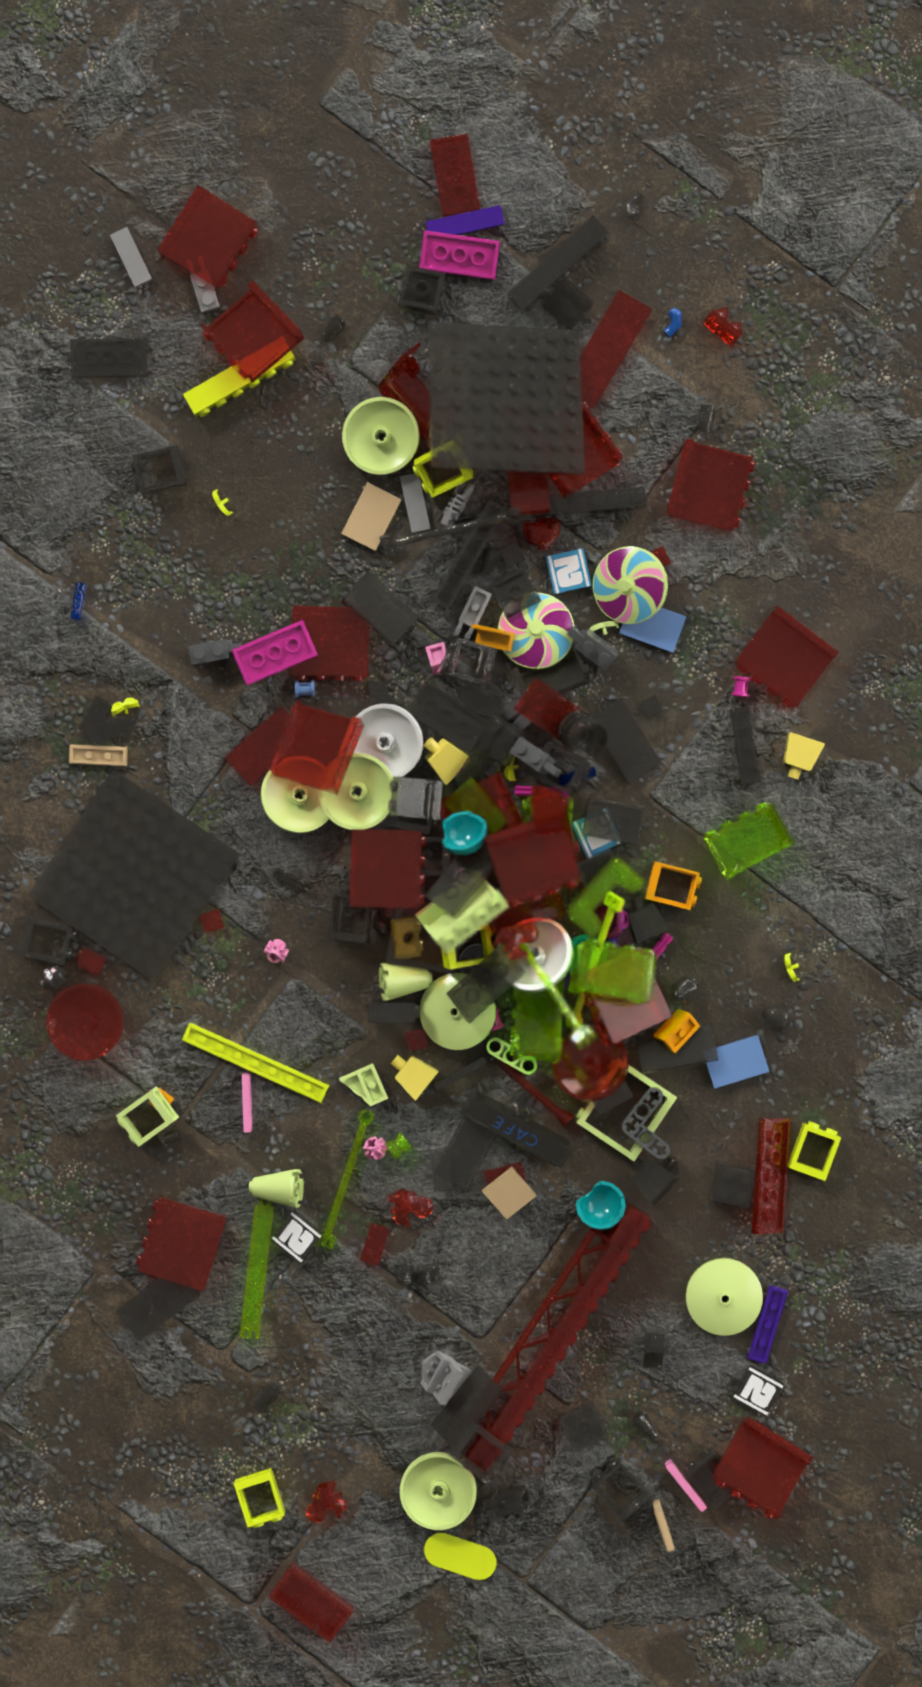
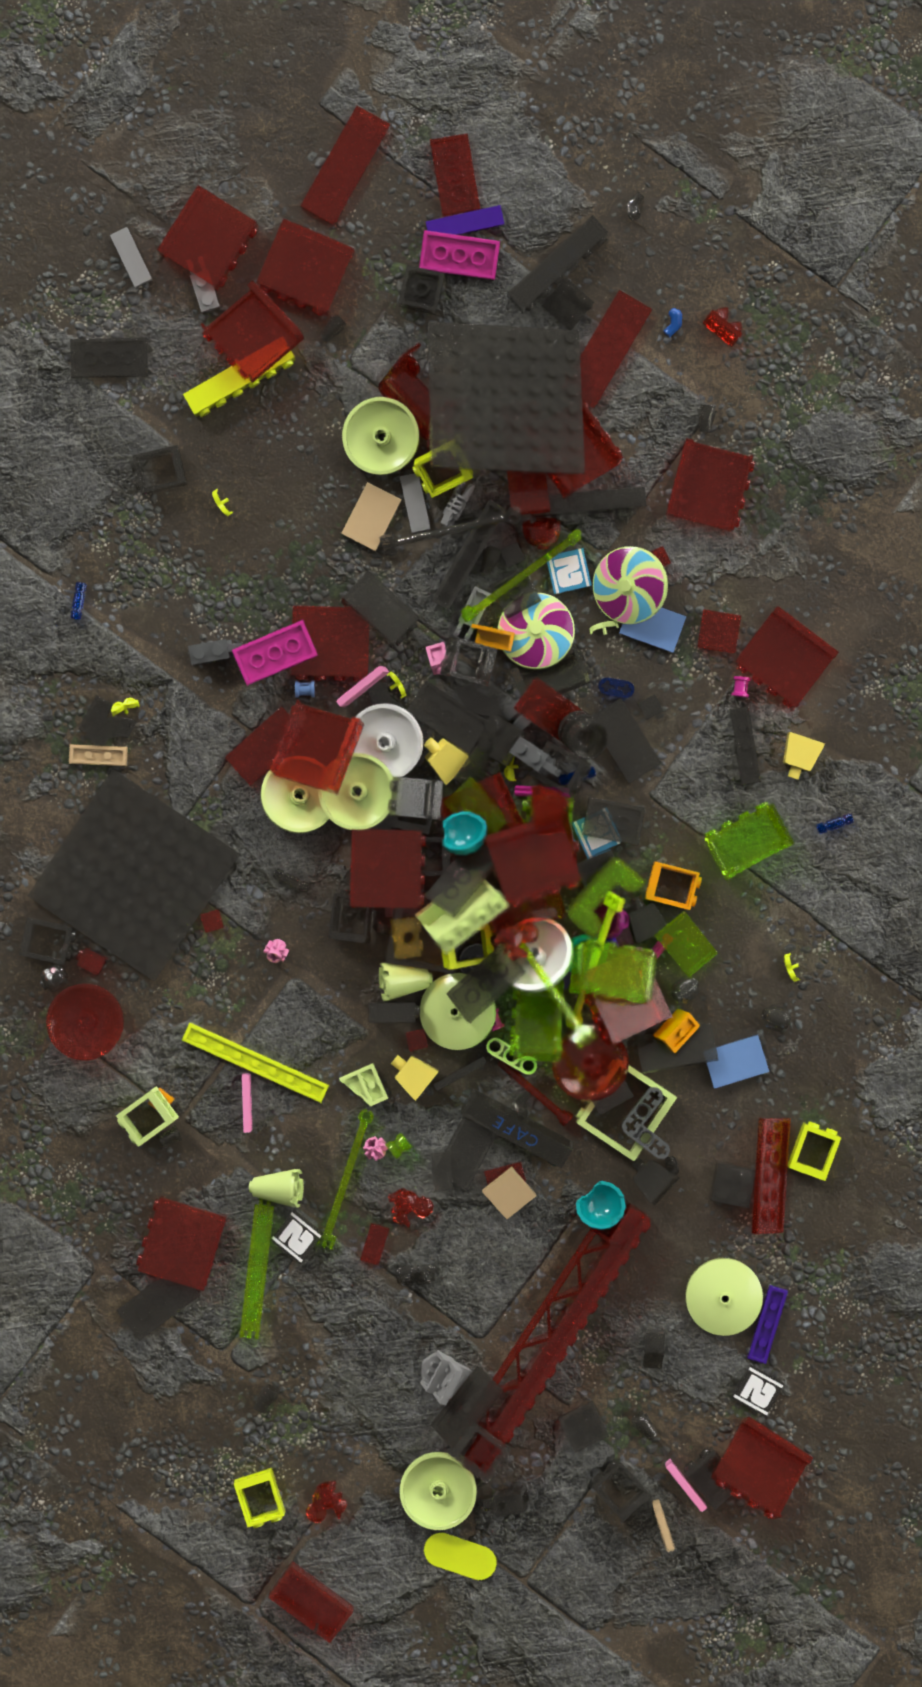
(304, 267): none -> clear red panel
(345, 165): none -> clear red tile
(362, 686): none -> bright pink tile
(397, 684): none -> neon yellow piece
(469, 612): none -> clear neon green hinge
(593, 647): dark grey hinge -> none
(617, 683): none -> clear blue beam
(686, 944): none -> clear neon green tile
(719, 631): none -> clear red tile
(835, 823): none -> clear blue axle

